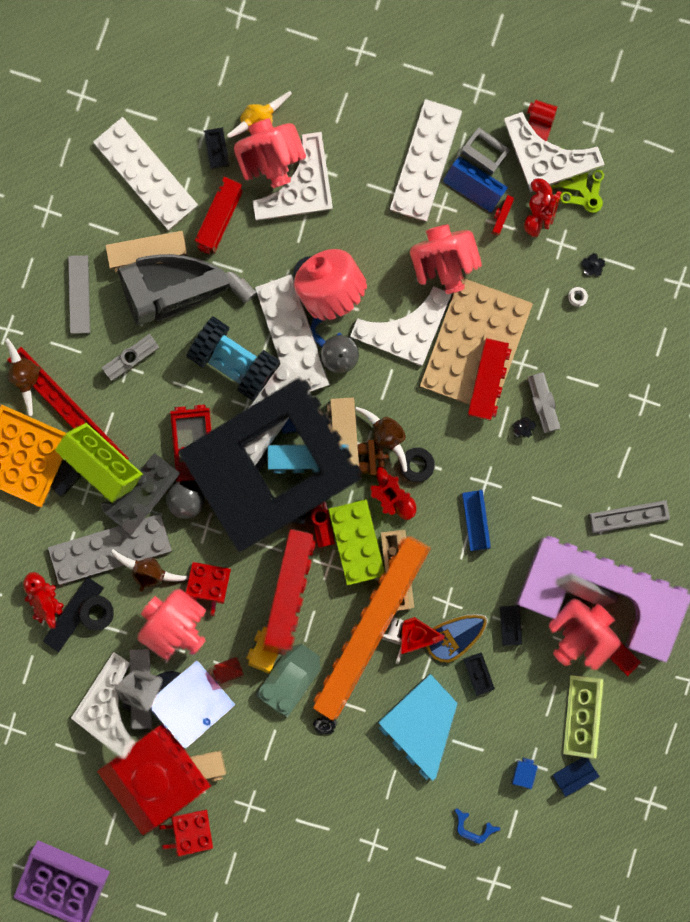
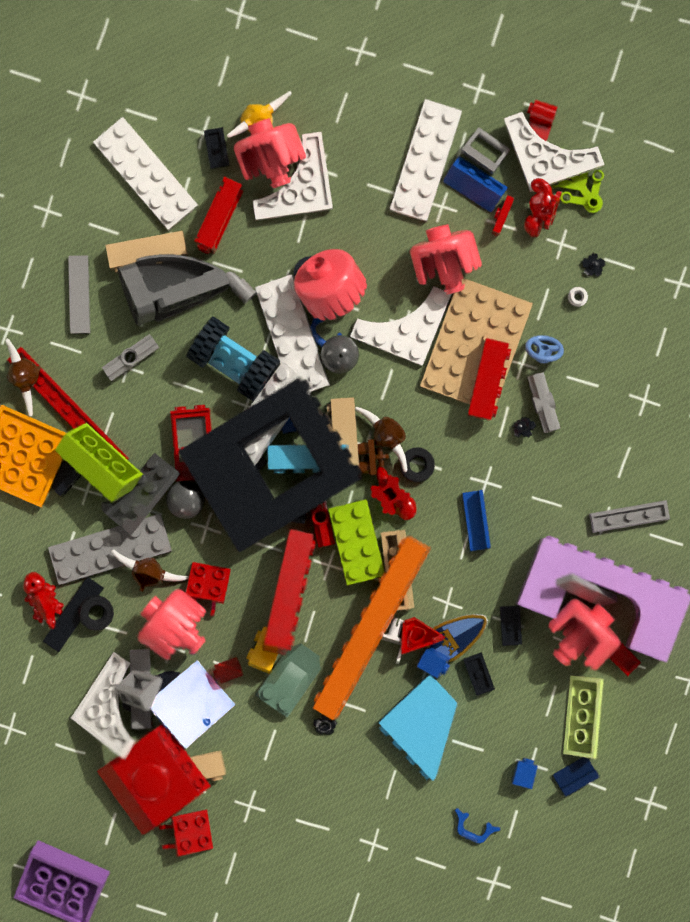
(434, 662): none -> blue brick
(544, 351): none -> medium blue piece

